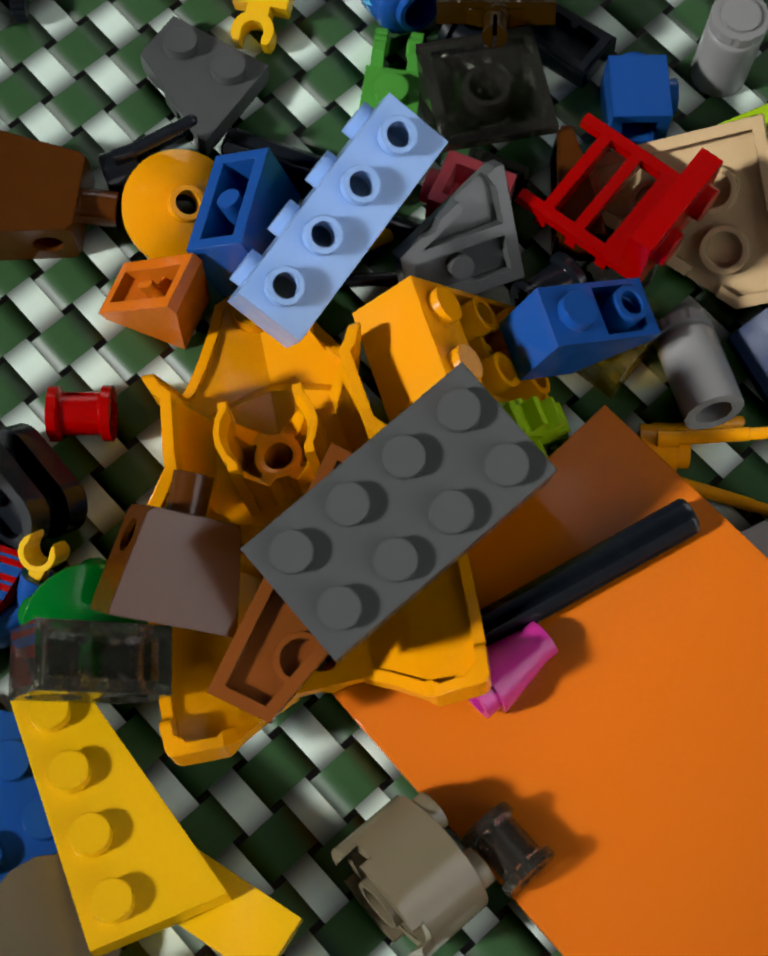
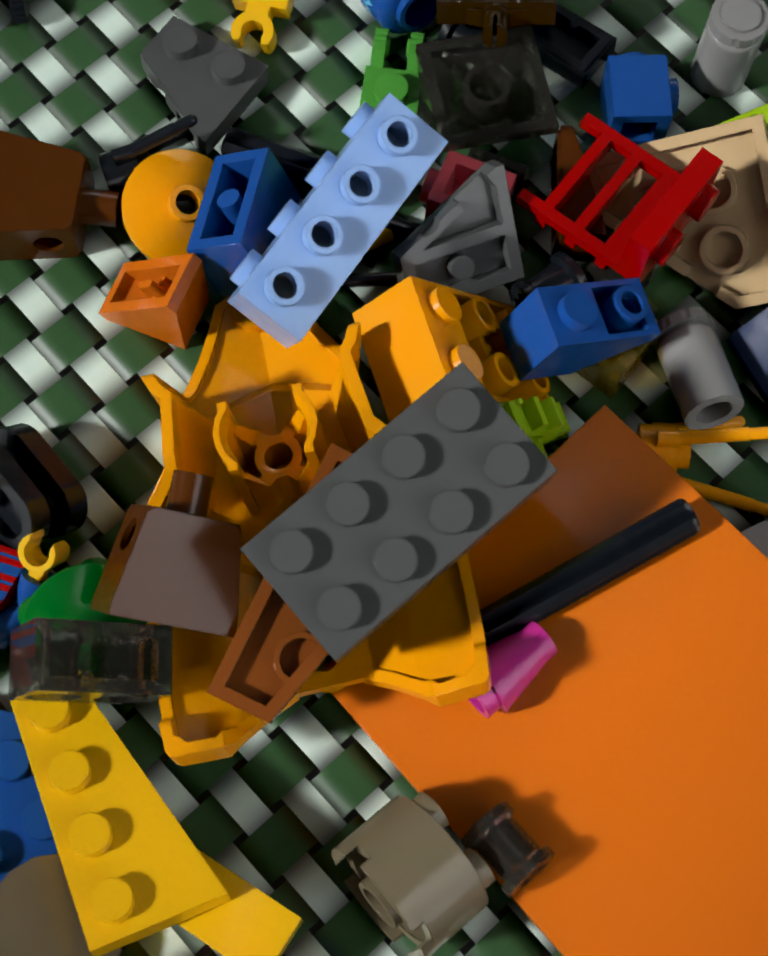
(81, 413): red bush -> none

